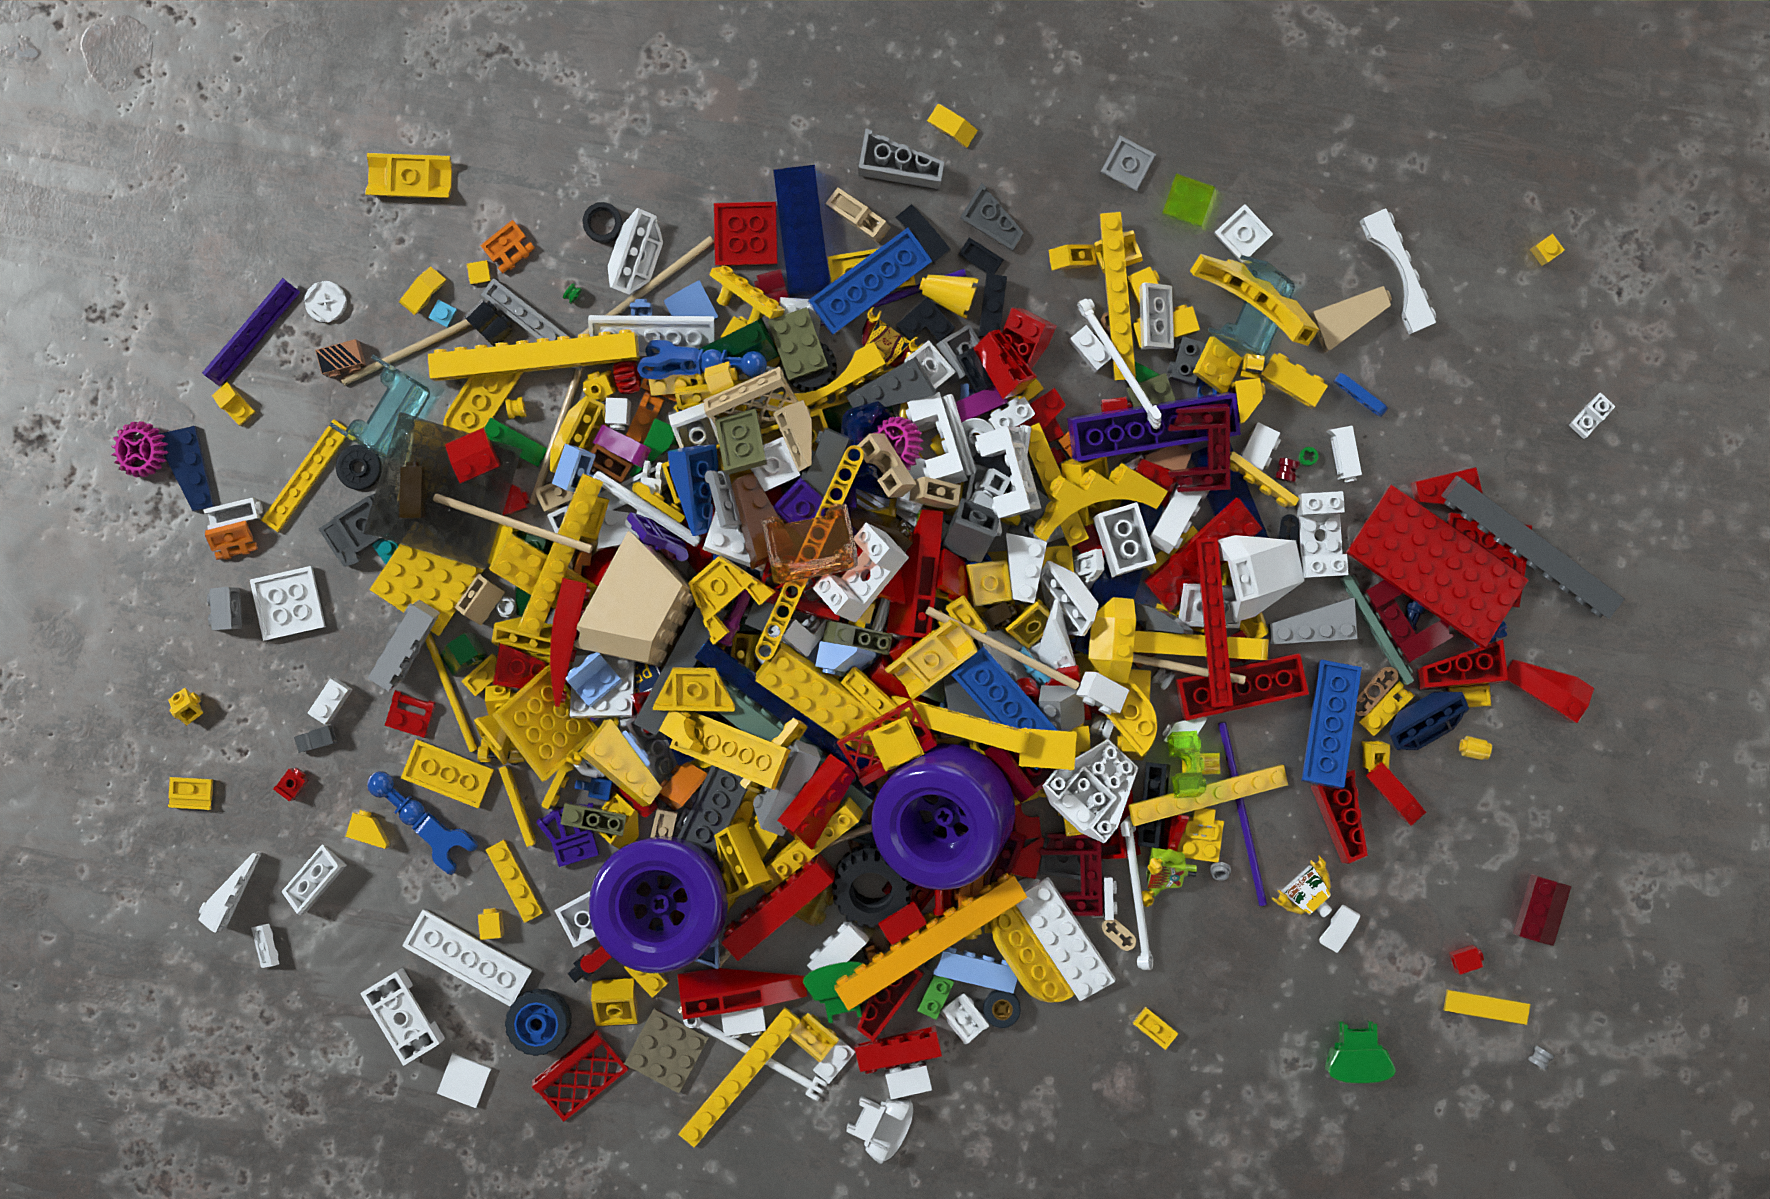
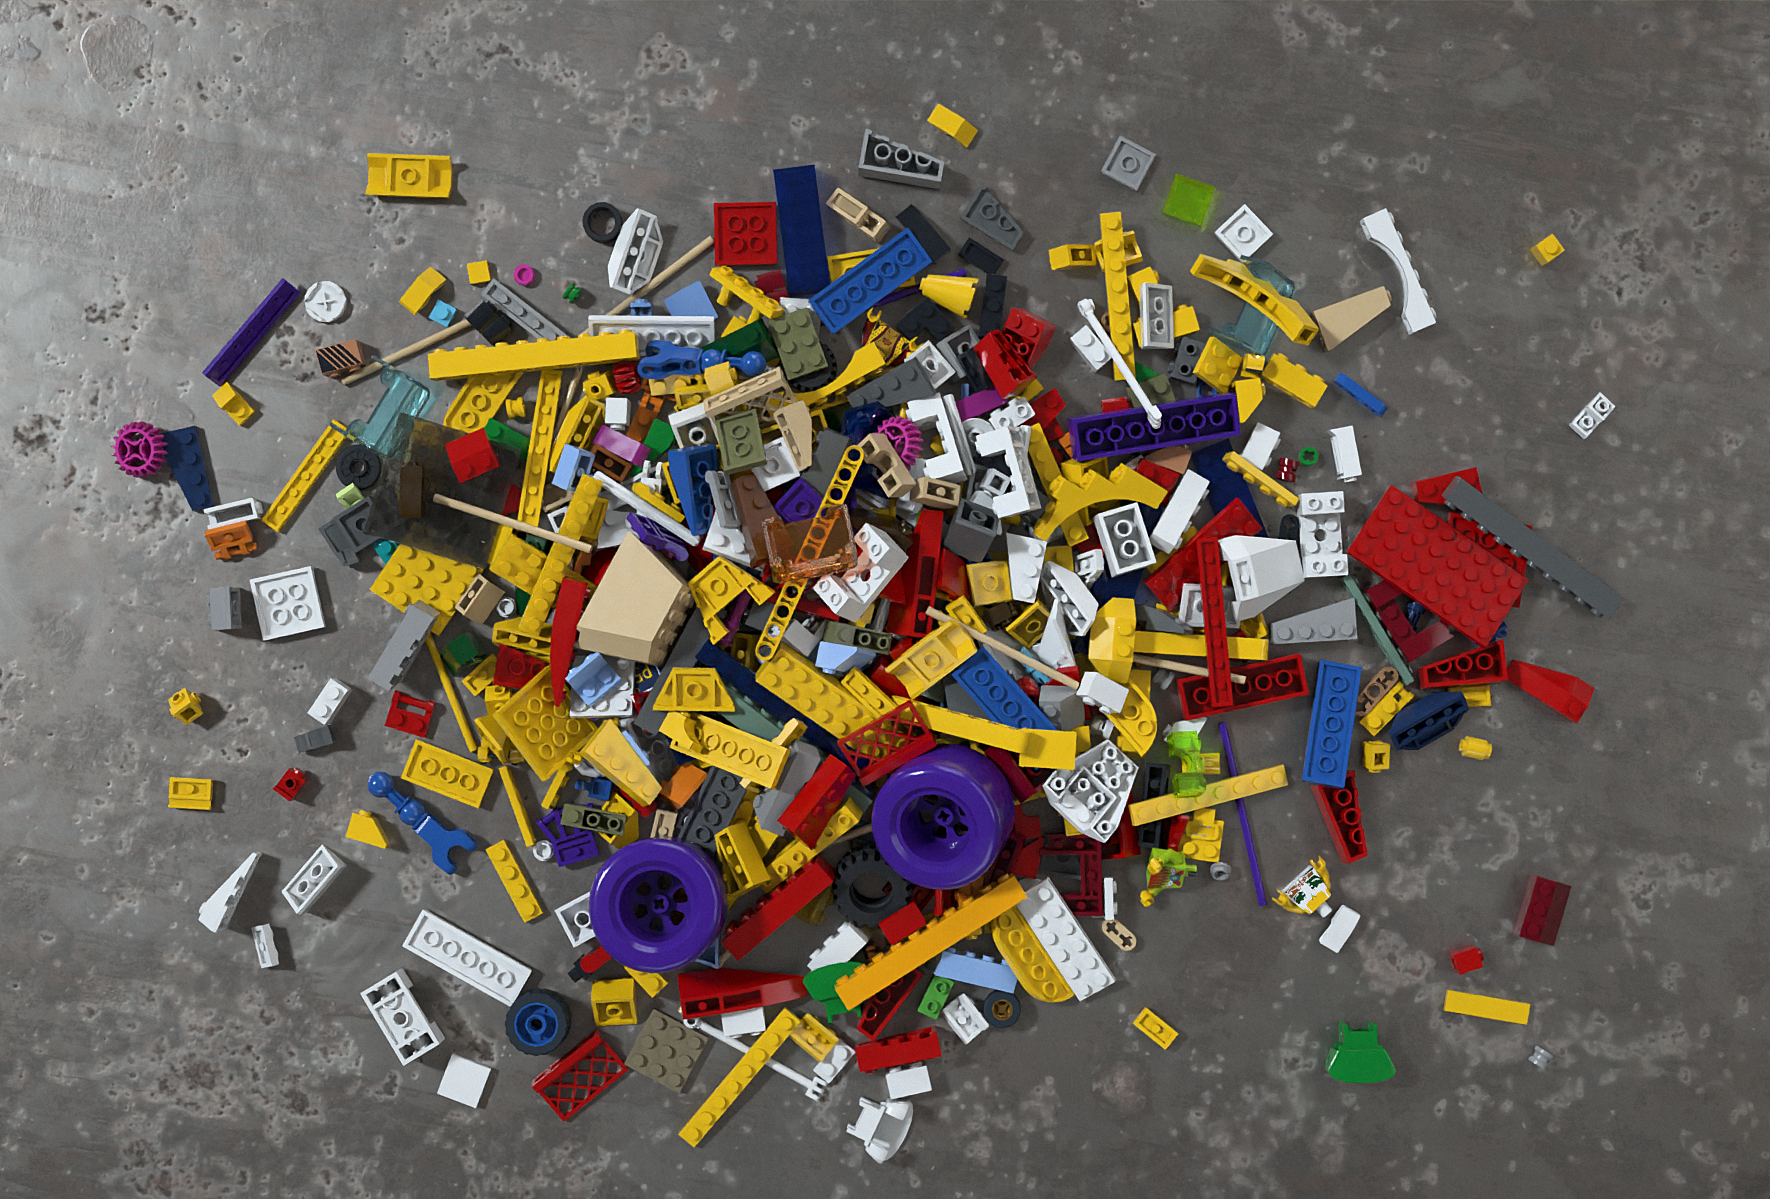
(350, 496): none -> yellowish green plate
(490, 924): yellow brick -> none
(503, 242): orange plate -> none
(524, 275): none -> dark pink tile
(540, 447): none -> yellow plate
(543, 850): none -> white plate
(896, 743): yellow piece -> none
(1144, 961): white hinge -> none
(1217, 422): dark red wedge -> none
(1396, 794): red slope -> none

